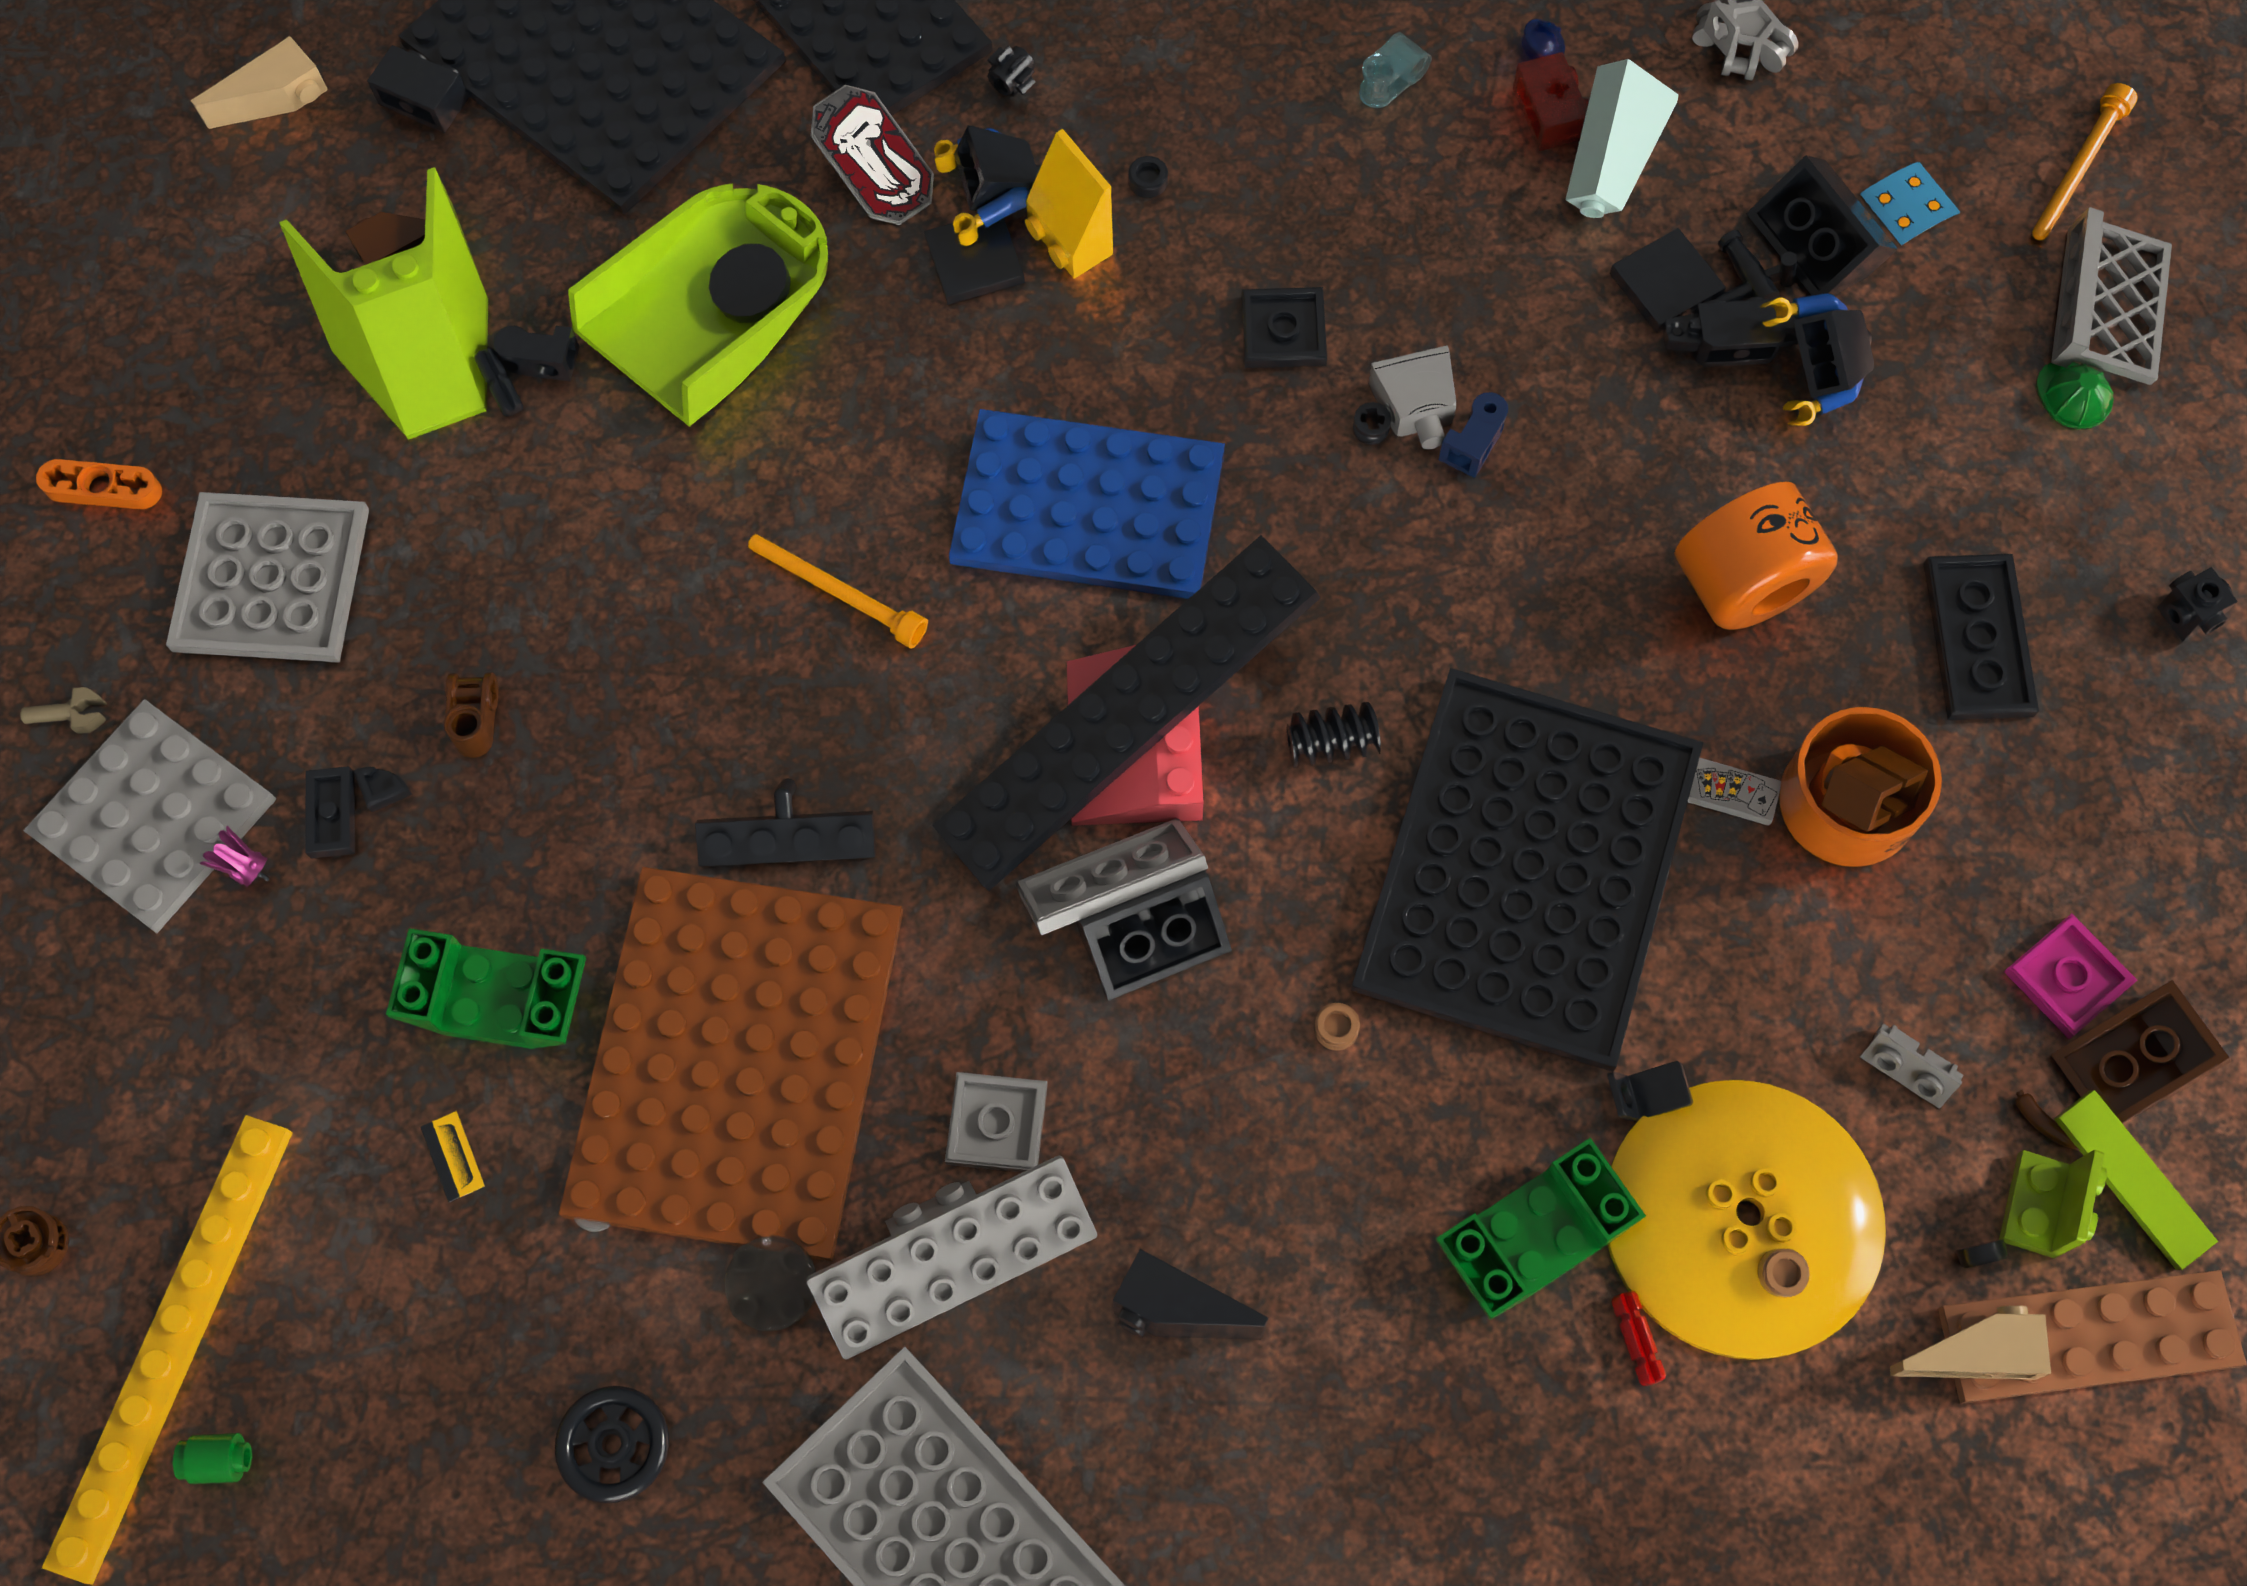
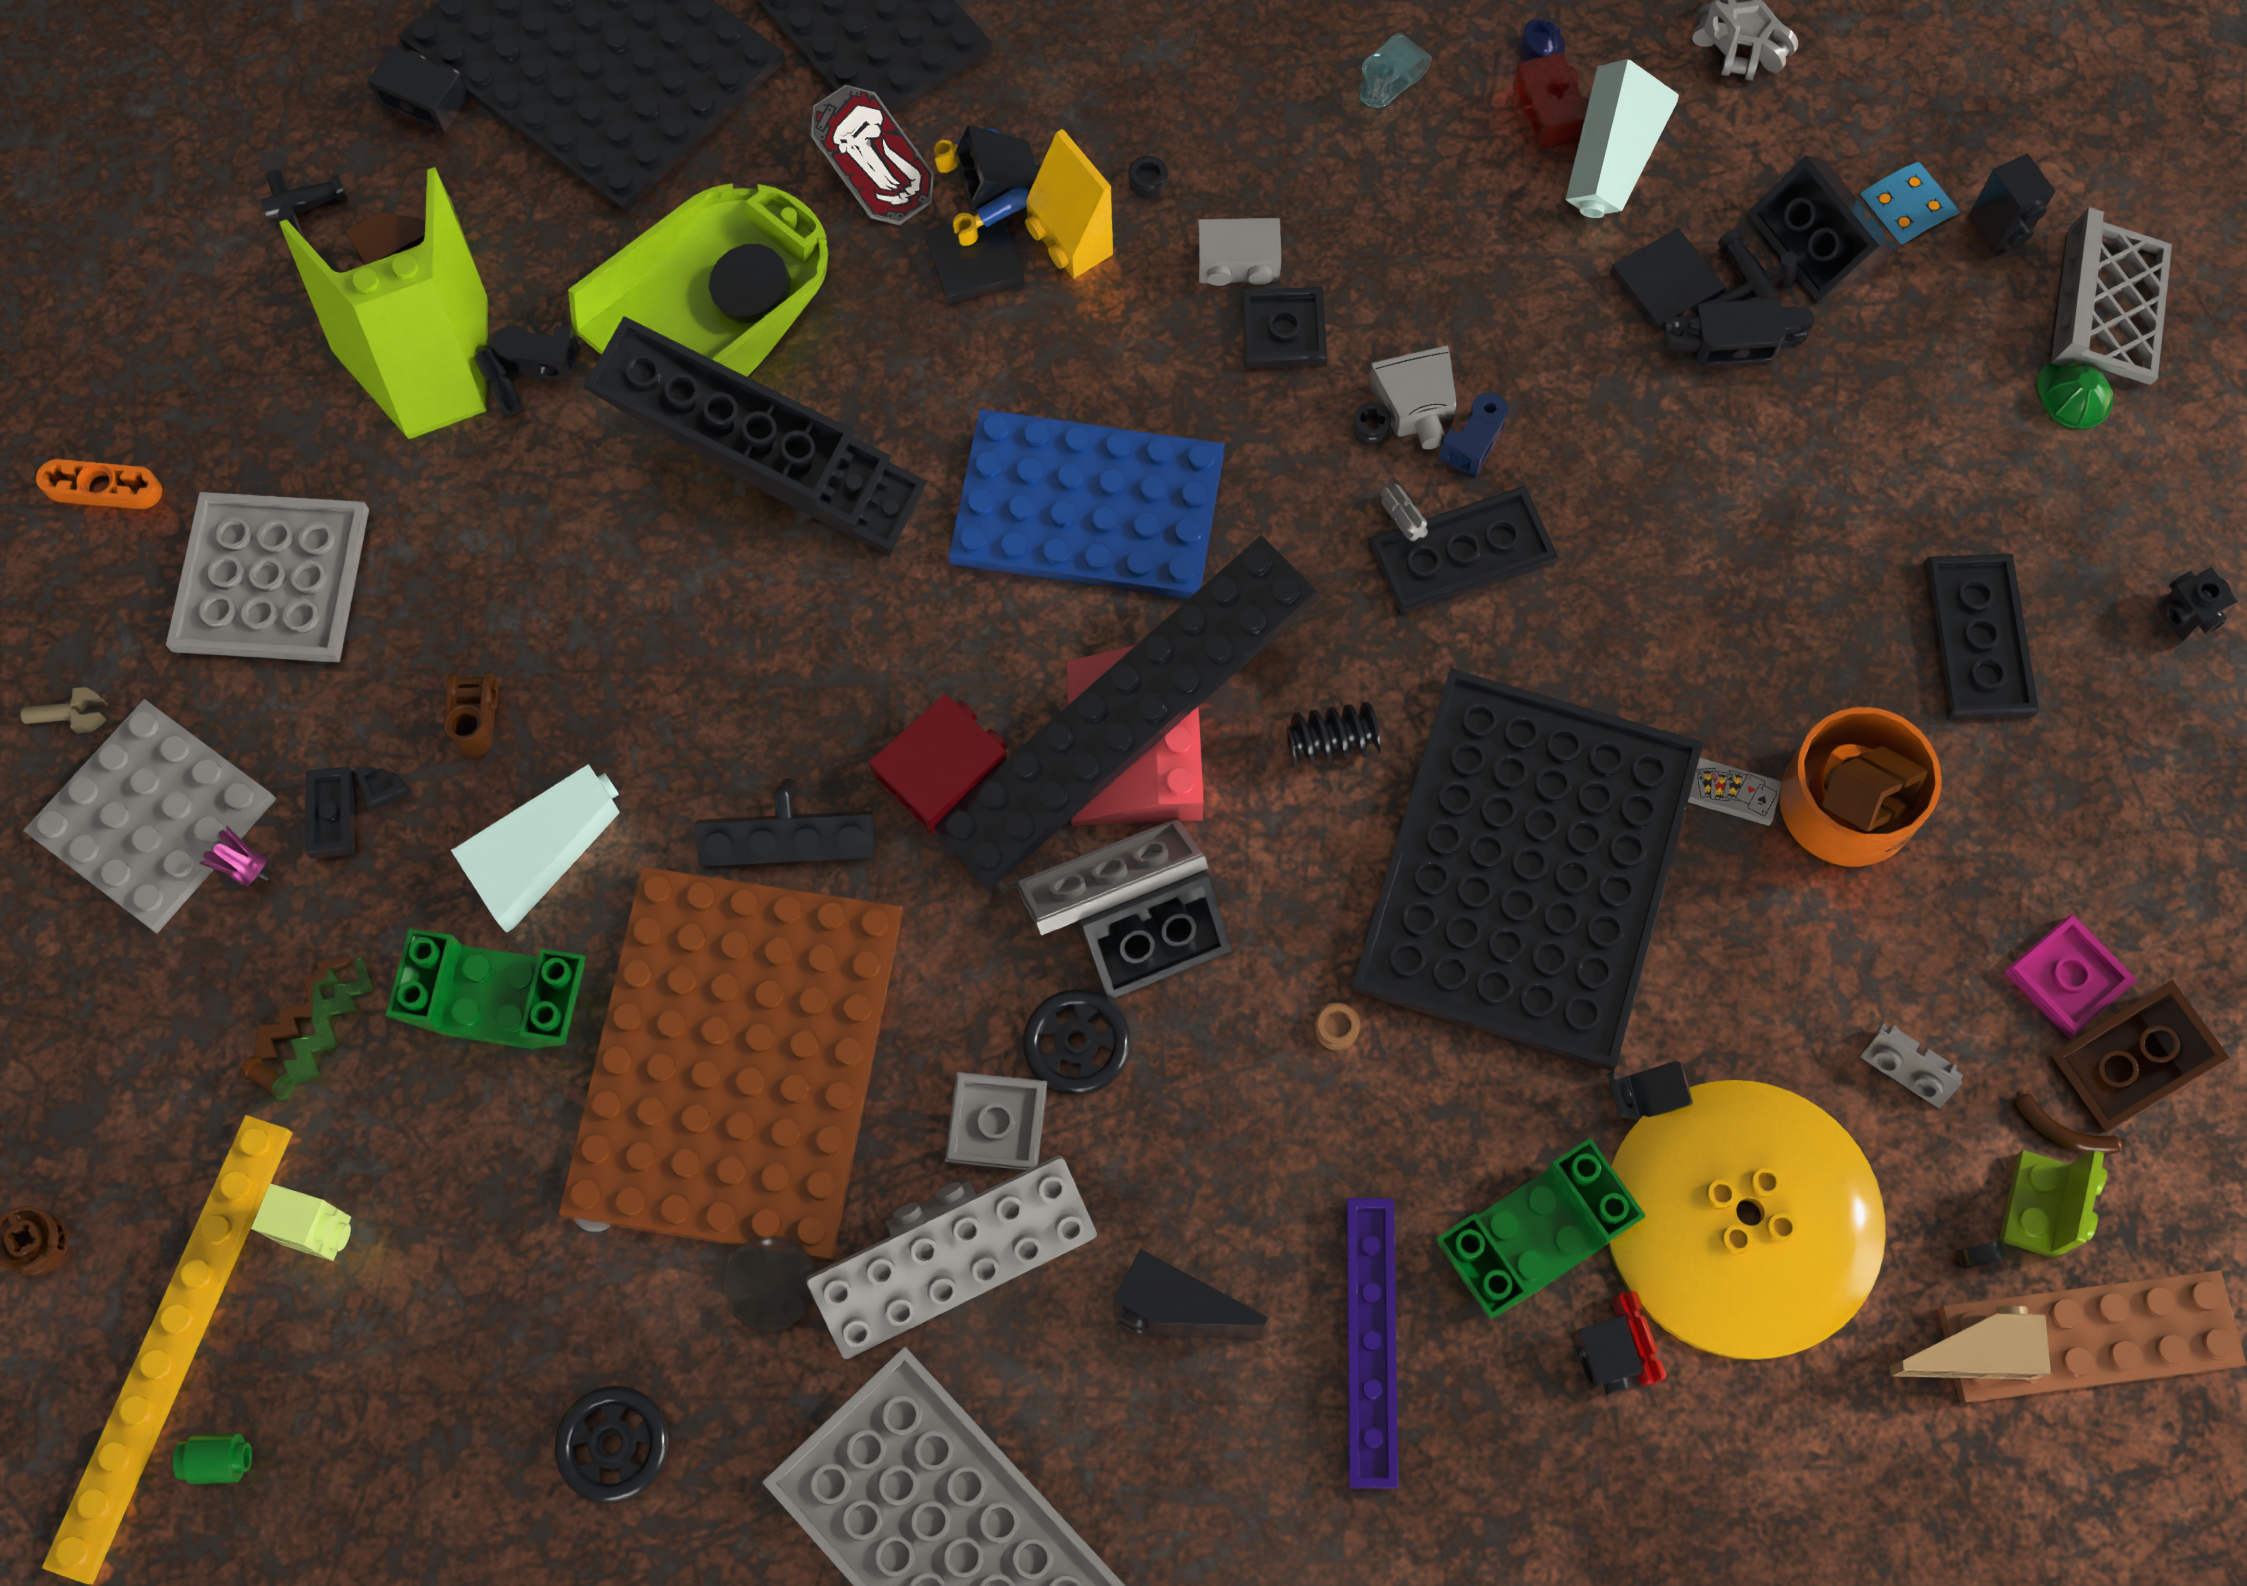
(265, 87): tan slope -> none
(287, 204): none -> black piece
(302, 1222): none -> yellowish green piece
(320, 1013): none -> piece
(452, 1156): sticker -> none
(536, 844): none -> light aqua slope
(757, 435): none -> black slope
(906, 626): light orange piece -> none
(938, 760): none -> dark red brick
(1011, 70): black gear -> none
(1091, 1076): none -> black plate
(1239, 251): none -> light grey brick
(1371, 1344): none -> dark purple plate
(1404, 512): none -> light grey piece
(1464, 551): none -> black tile
(1608, 1355): none -> black brick
(1756, 556): orange piece -> none
(1783, 1272): medium nougat tile -> none
(1832, 349): black torso -> none
(2011, 203): none -> black brick
(2114, 105): light orange piece -> none
(2137, 1181): lime tile -> none

